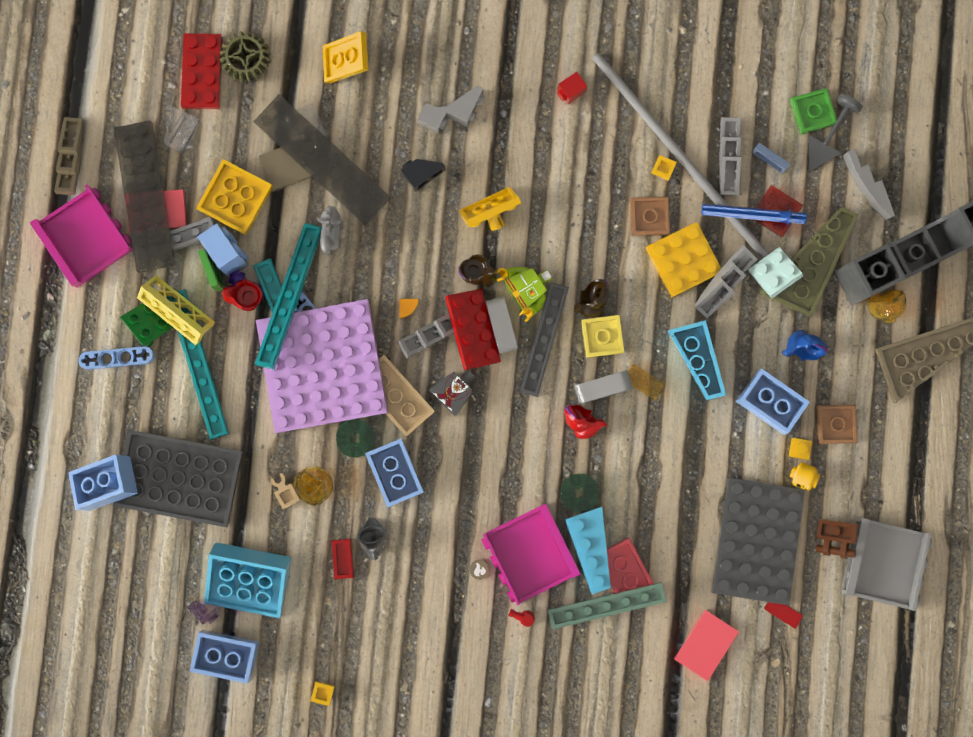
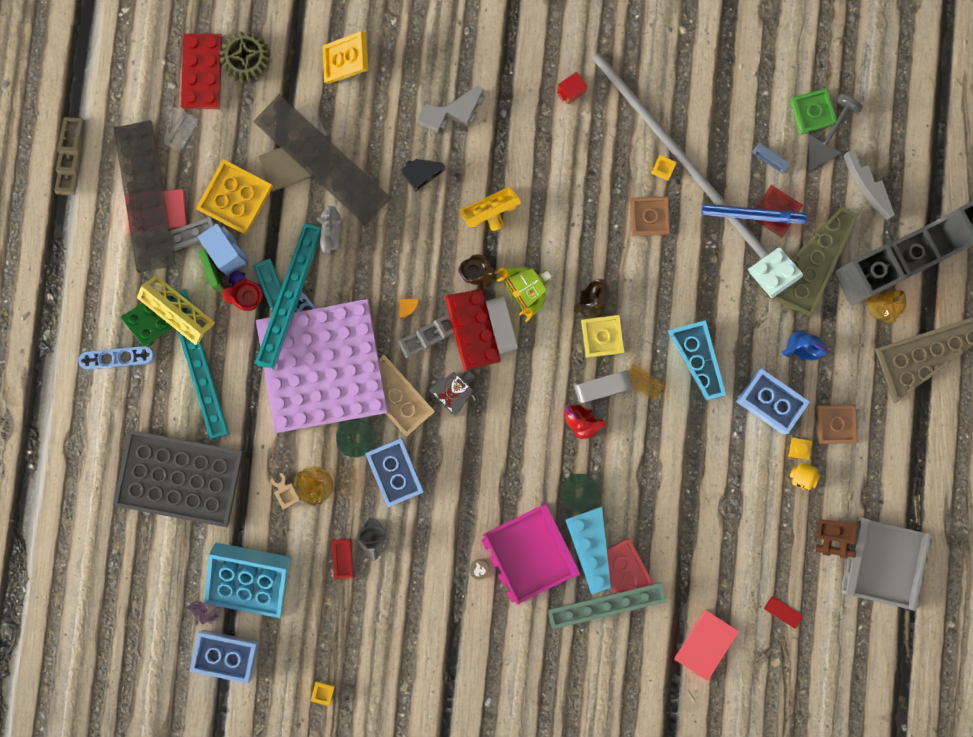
(83, 237): dark pink panel -> none
(102, 482): light blue brick -> none
(526, 617): red piece -> none
(544, 339): dark grey tile -> none
(684, 259): yellow plate -> none
(724, 281): light grey slope -> none
(729, 156): light grey slope -> none
(758, 541): dark grey plate -> none

